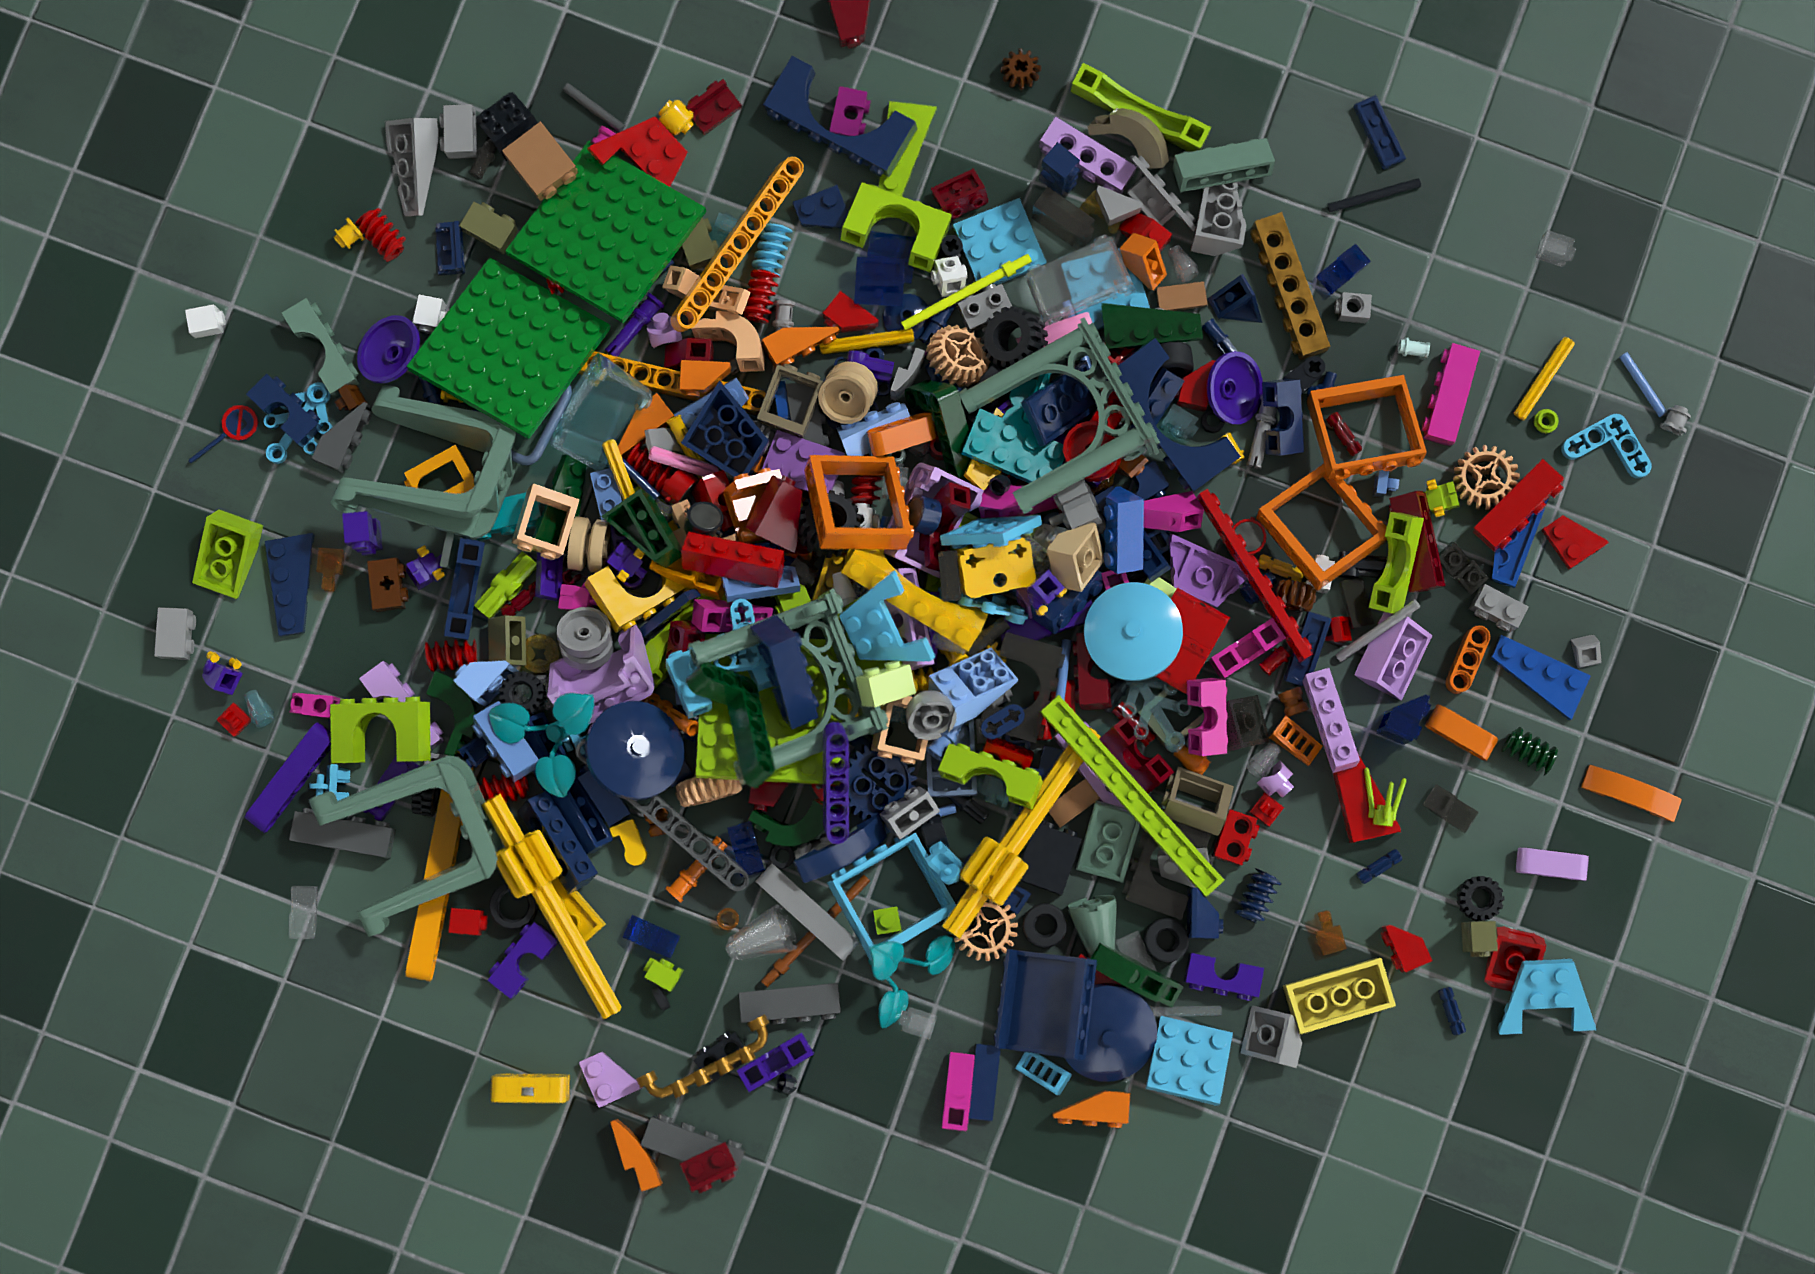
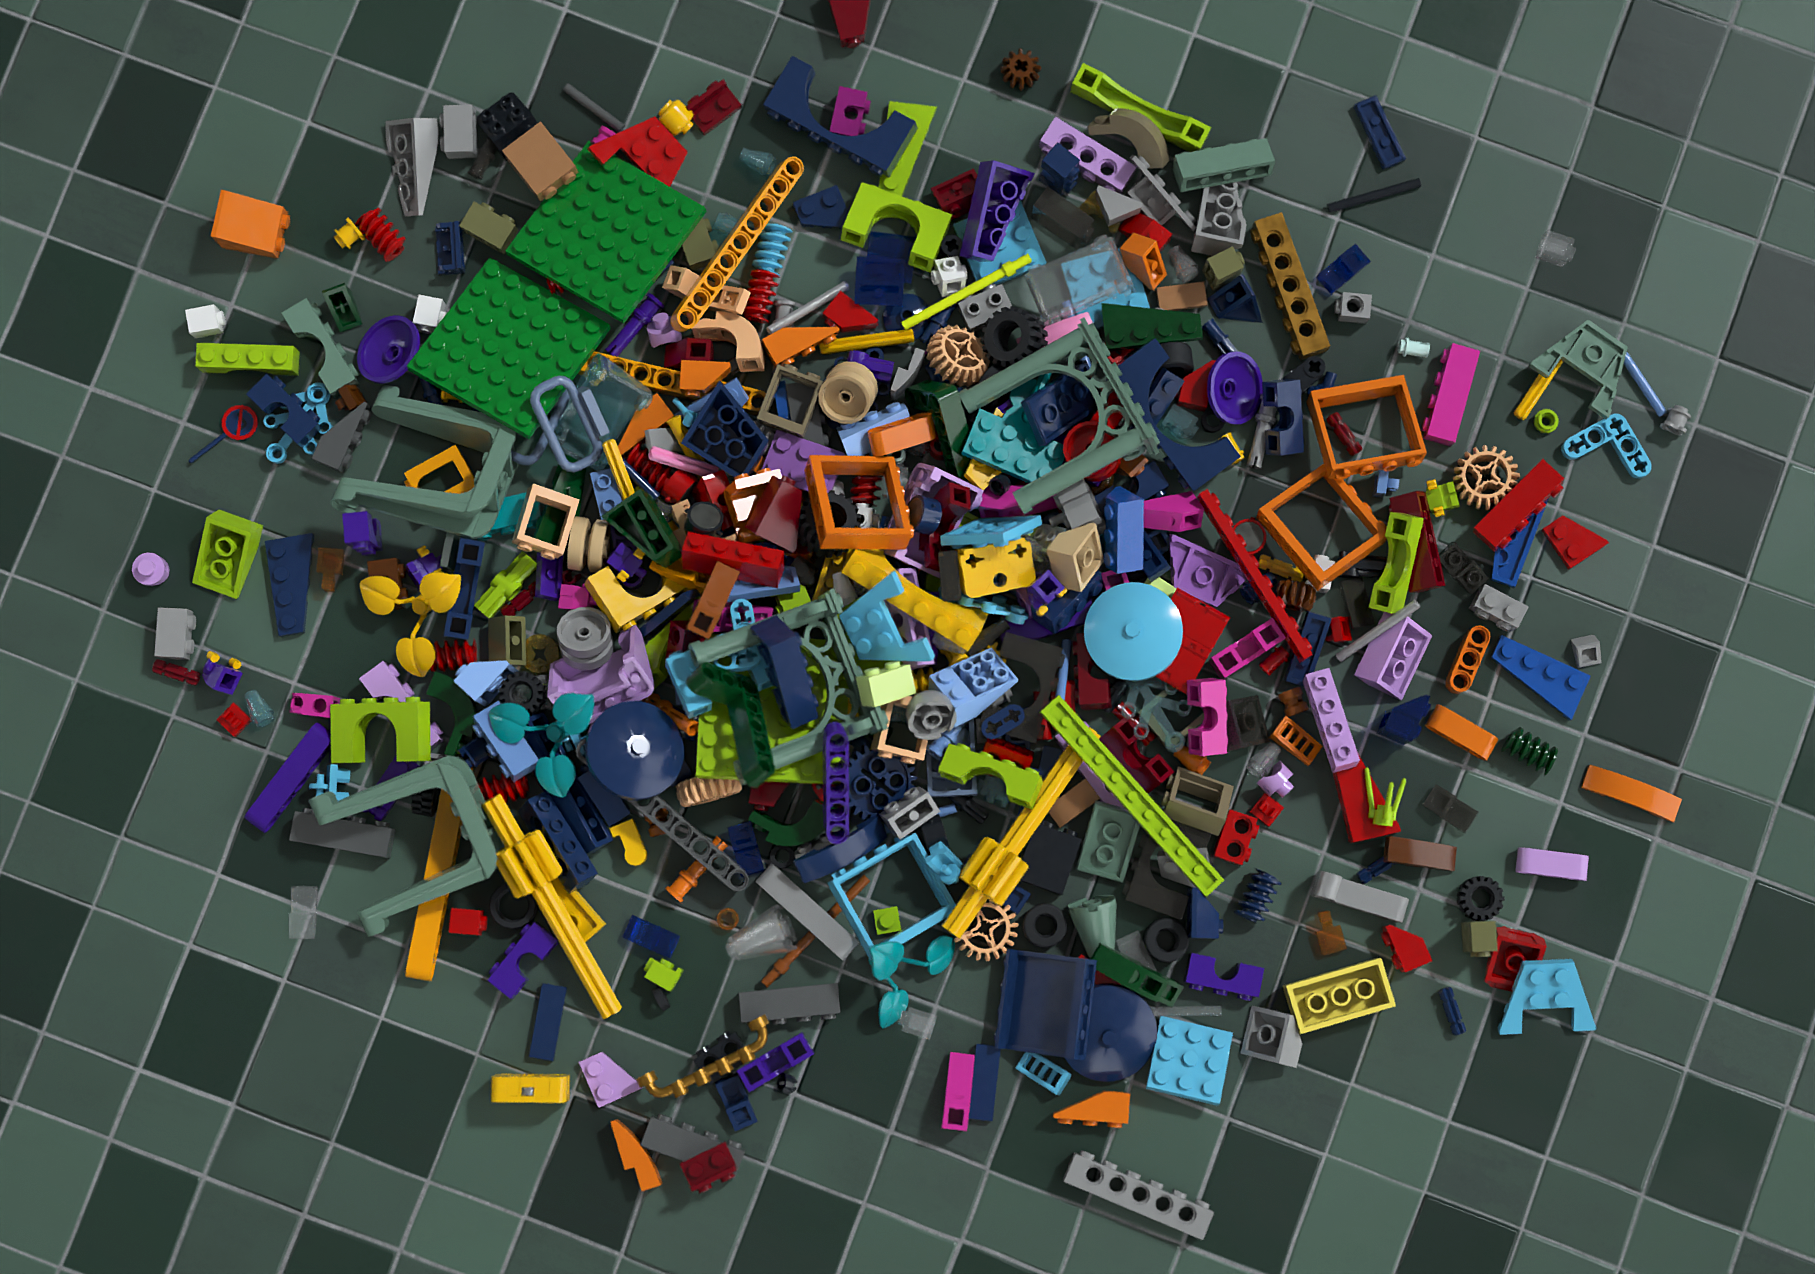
(150, 569): none -> lavender piece
(176, 672): none -> dark red axle
(231, 357): none -> lime arch
(249, 225): none -> orange slope
(342, 307): none -> dark green slope
(438, 594): none -> yellow plant
(548, 1022): none -> dark blue tile
(588, 413): none -> sand blue bar
(689, 417): none -> medium azure hand
(712, 600): none -> dark orange slope
(736, 1101): none -> dark blue slope
(759, 161): none -> clear light blue cone
(807, 308): none -> light grey bar
(992, 208): none -> dark purple wedge
(1195, 1225): none -> light grey brick
(1223, 268): none -> olive brick
(1359, 896): none -> light grey beam
(1419, 853): none -> reddish brown slope
(1593, 355): none -> sand green wing

